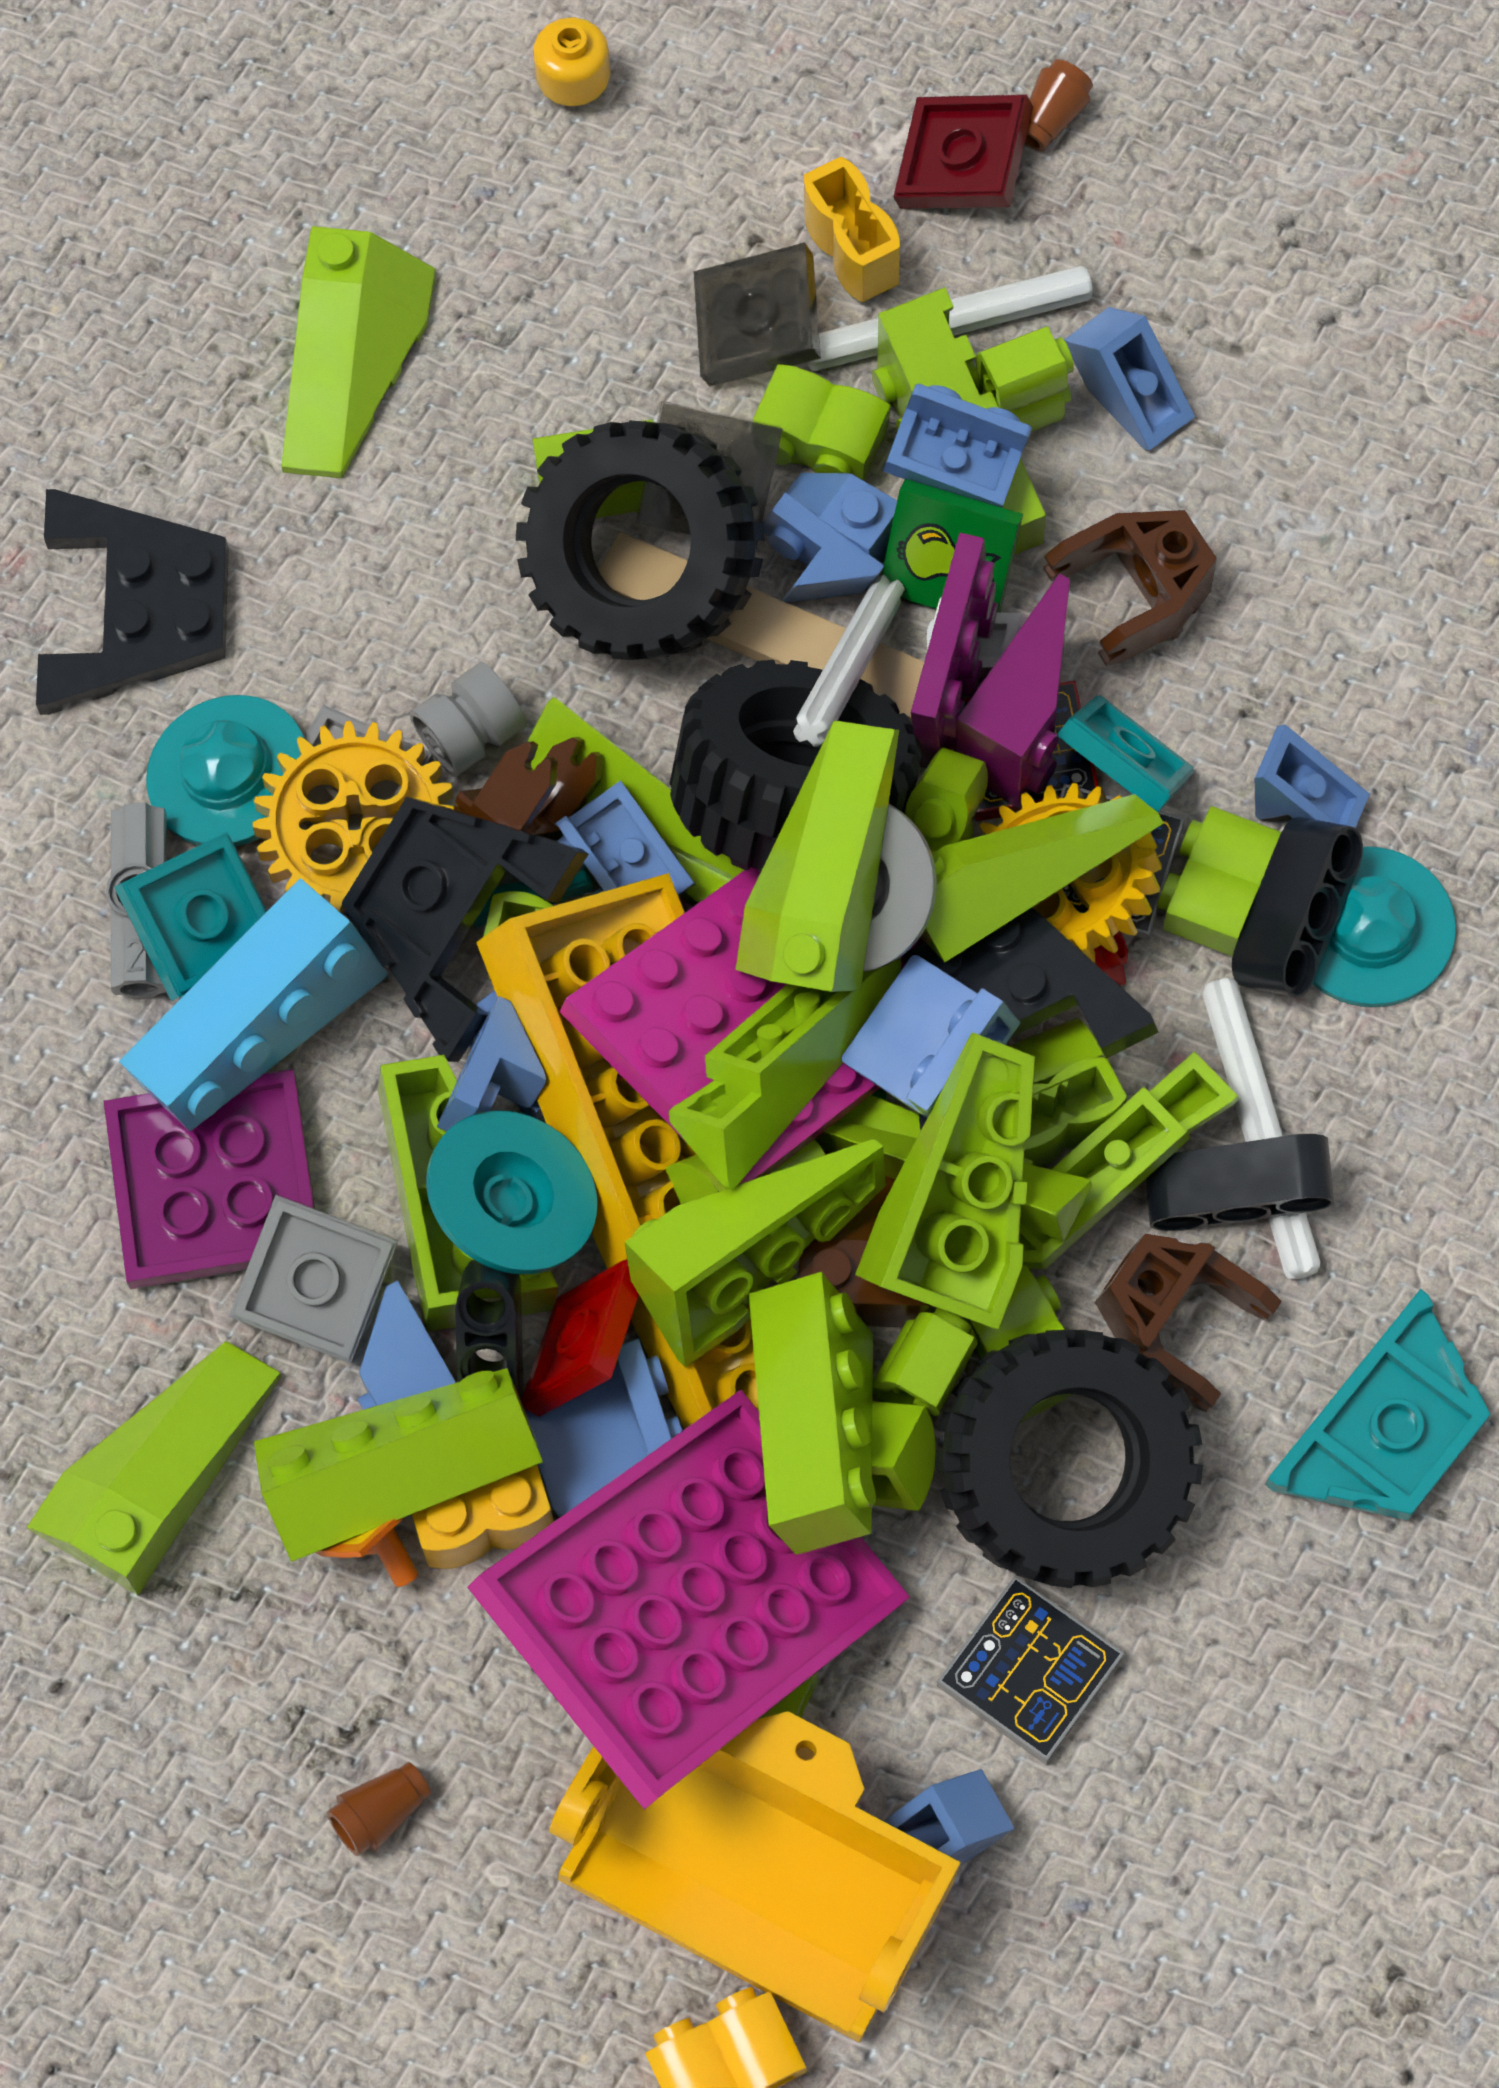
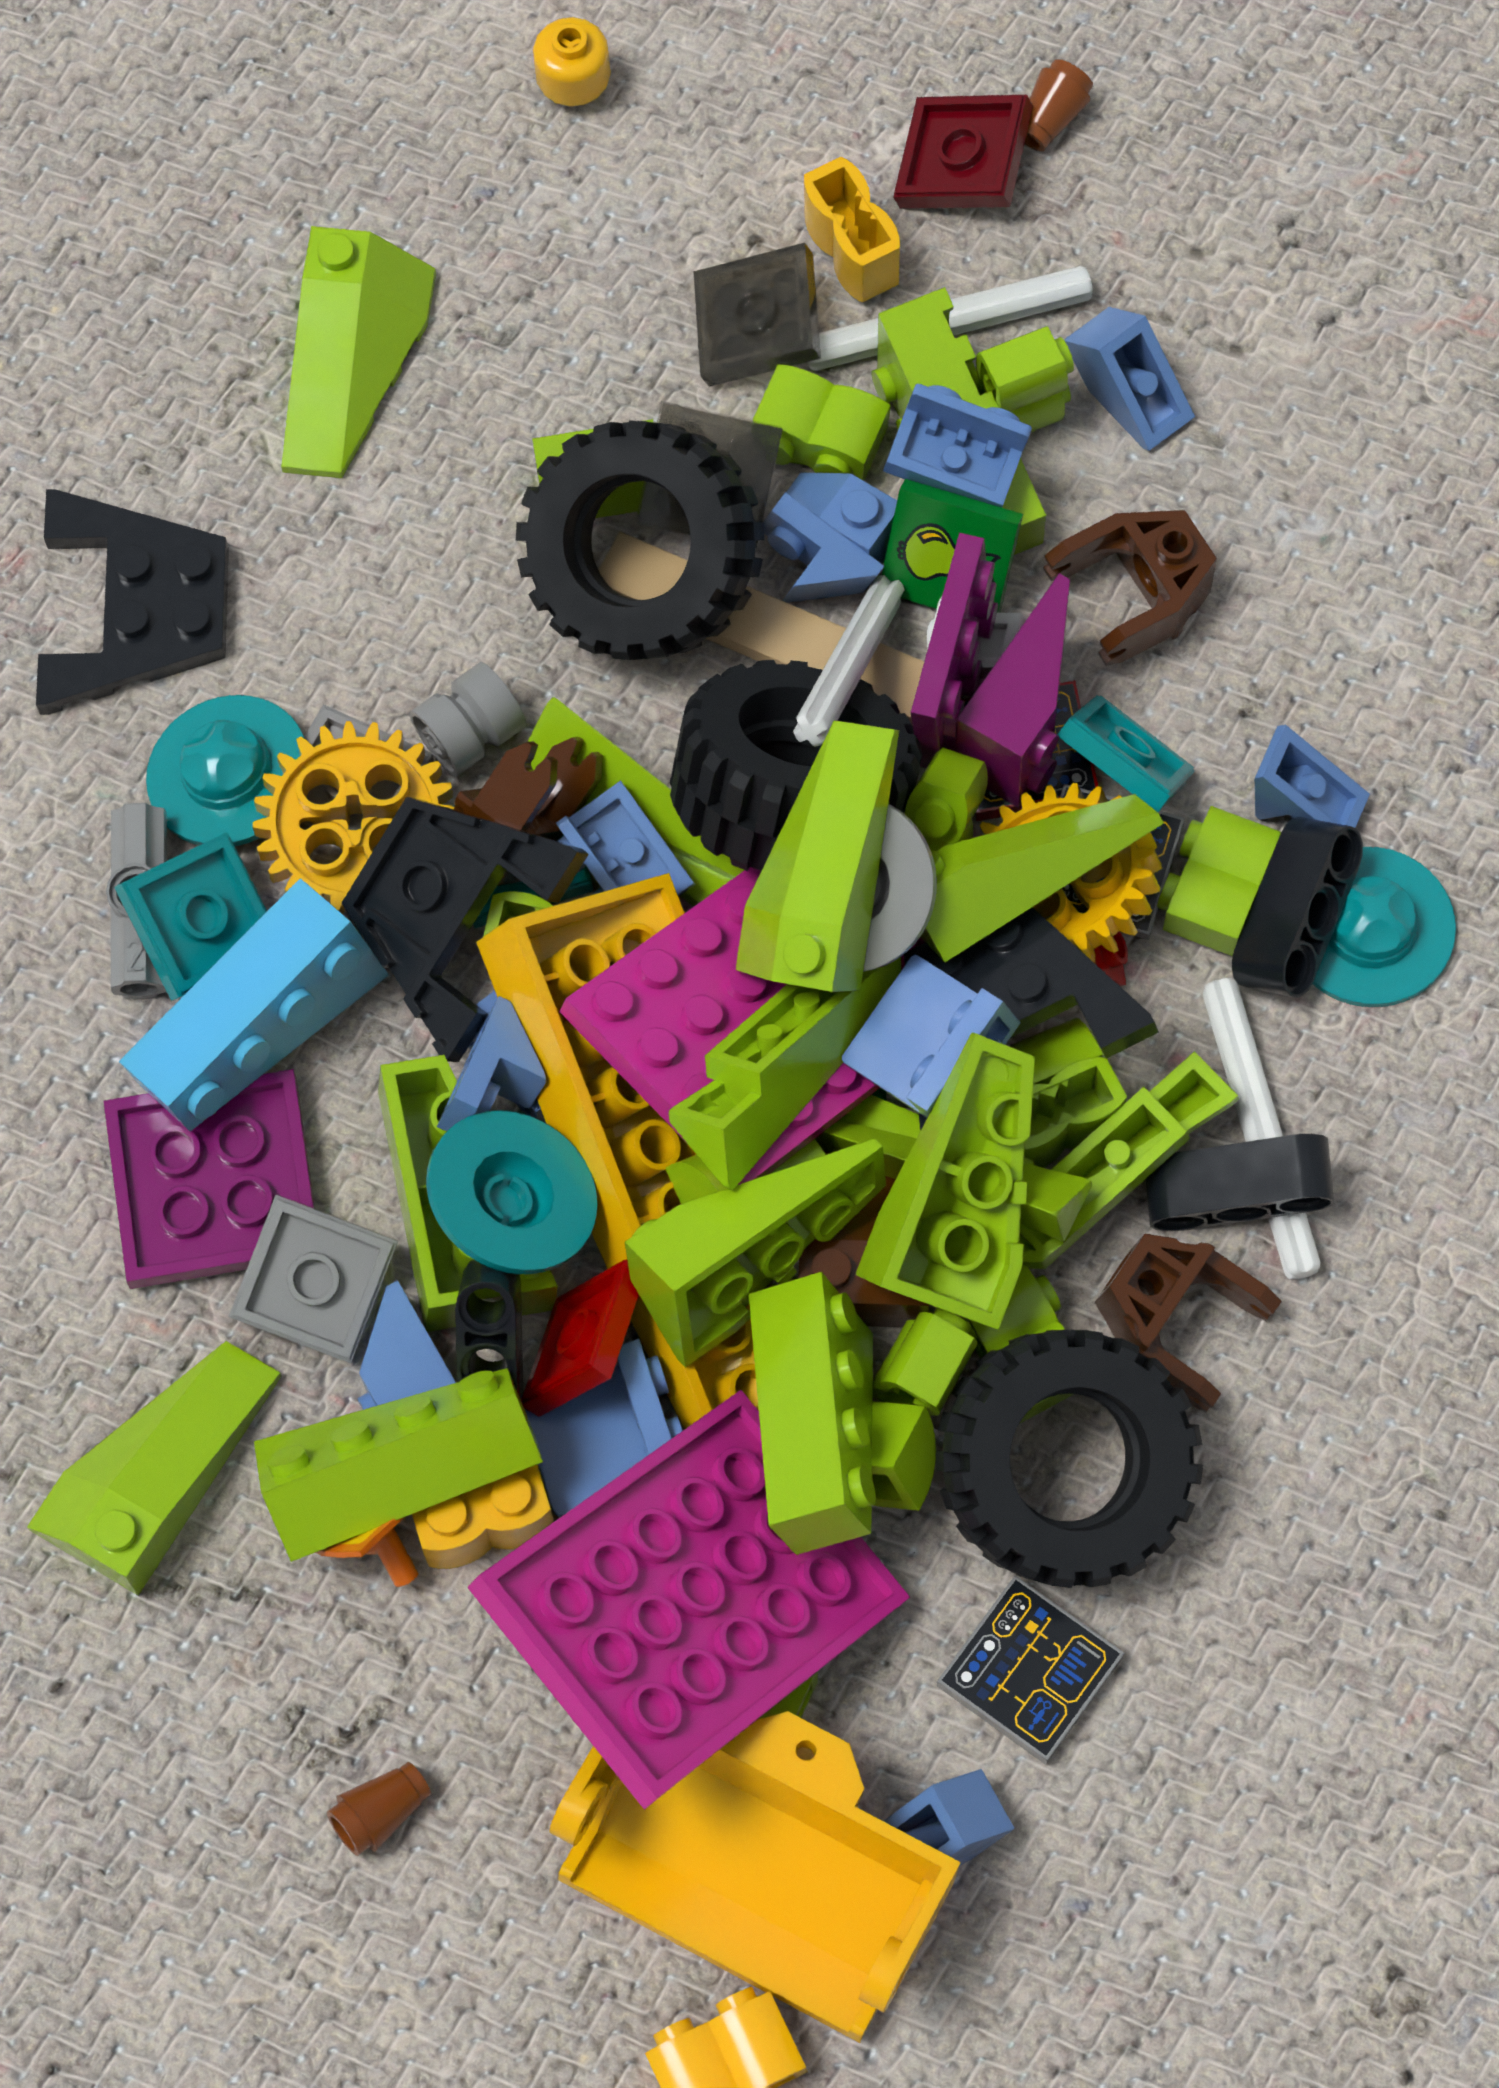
(1389, 1424): teal wing -> none

